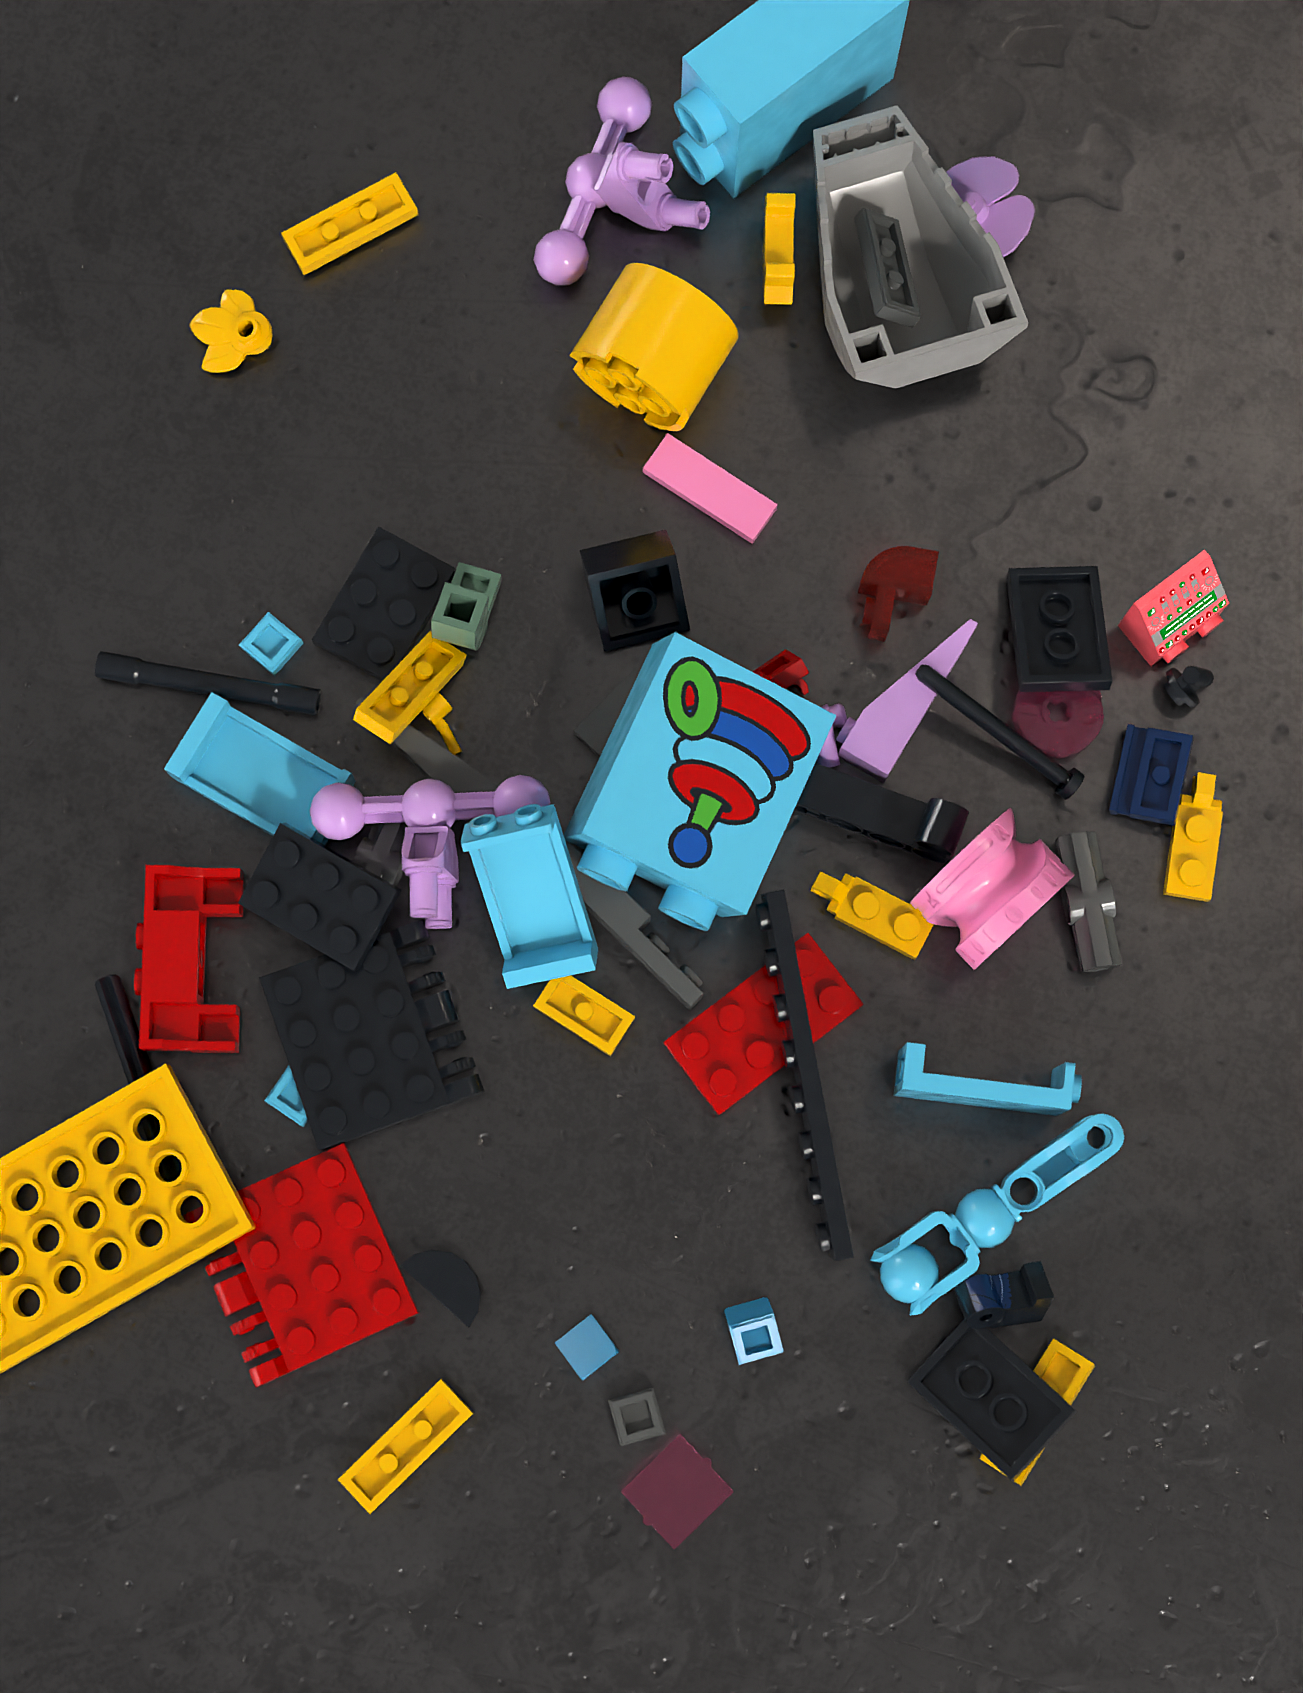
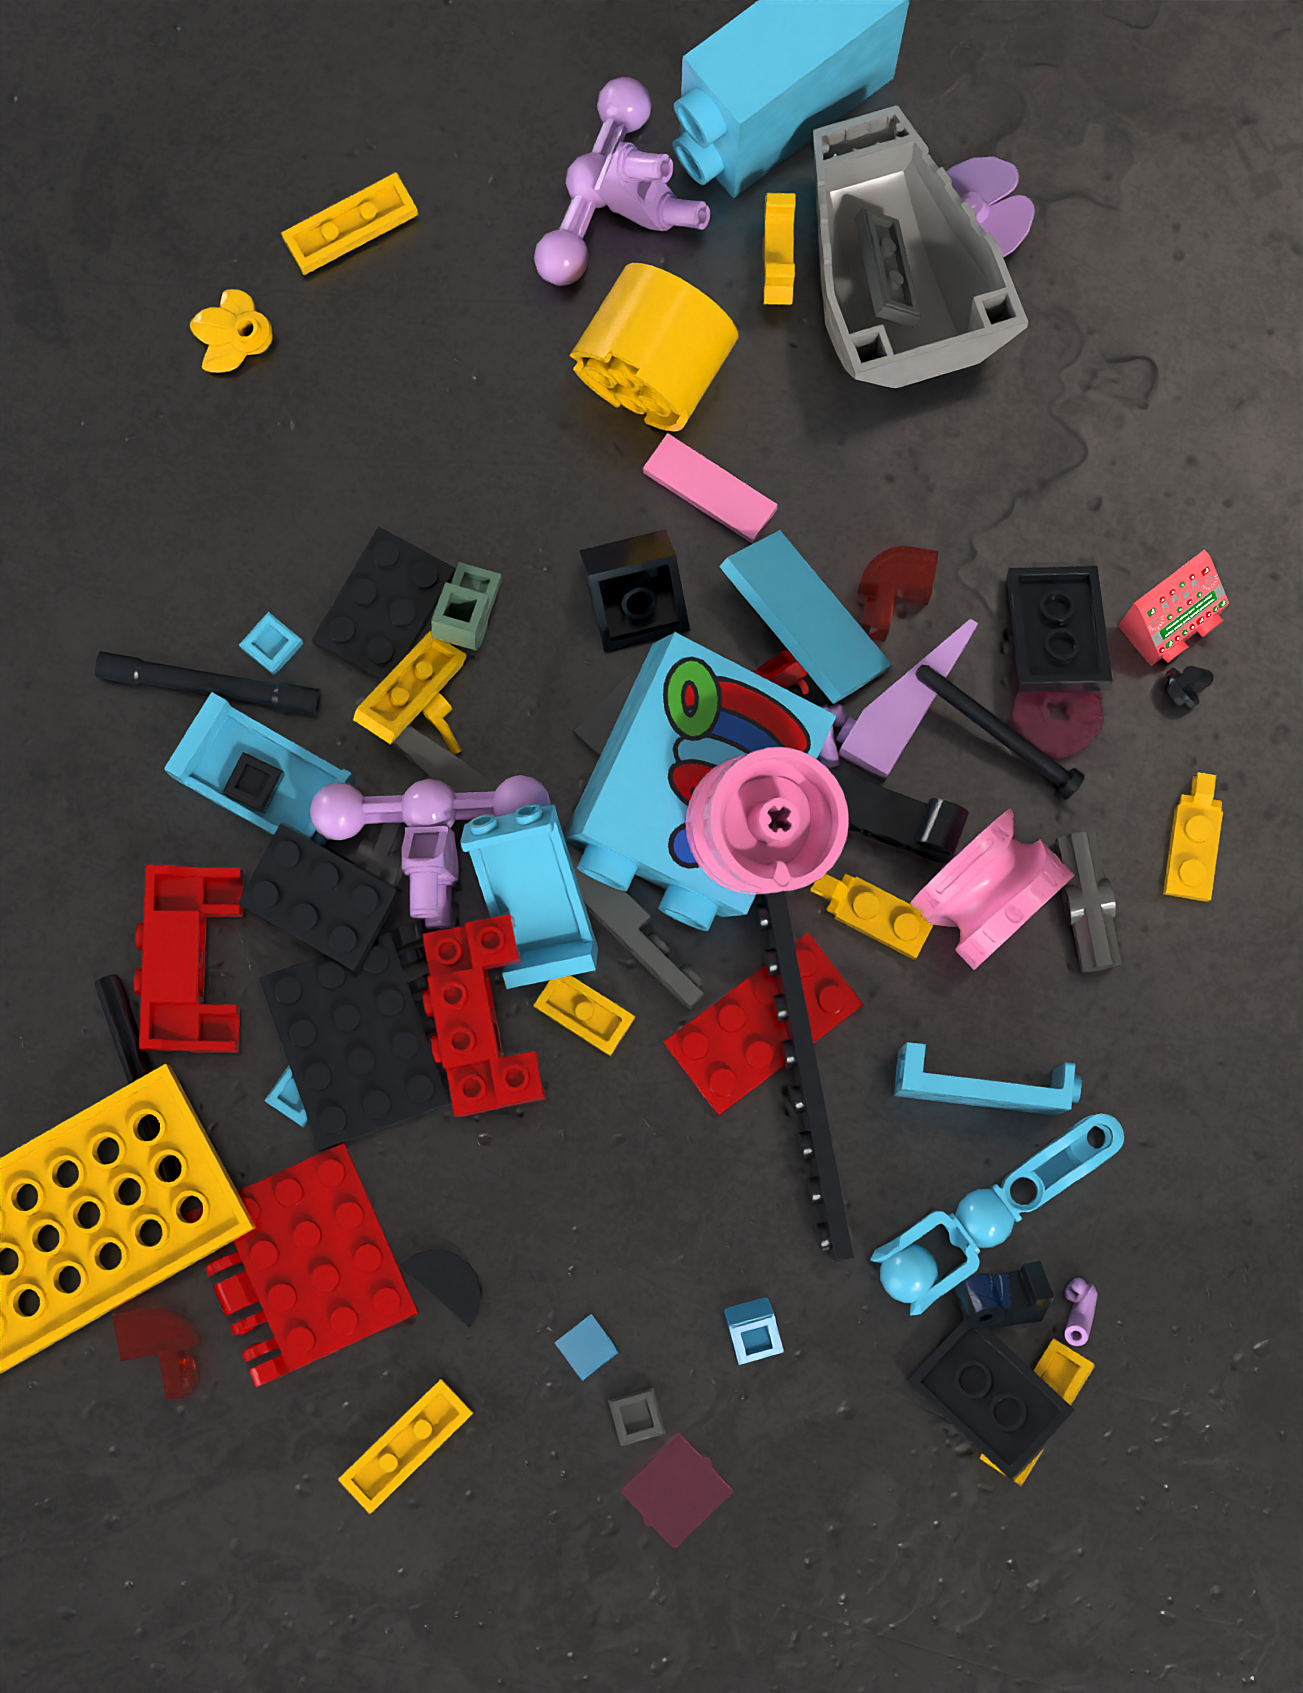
(163, 1333): none -> clear red brick
(253, 782): none -> black tile
(467, 1019): none -> red bracket
(767, 821): none -> bright pink piece
(805, 616): none -> medium azure tile
(1082, 1310): none -> lavender arm
(1151, 774): dark blue plate -> none

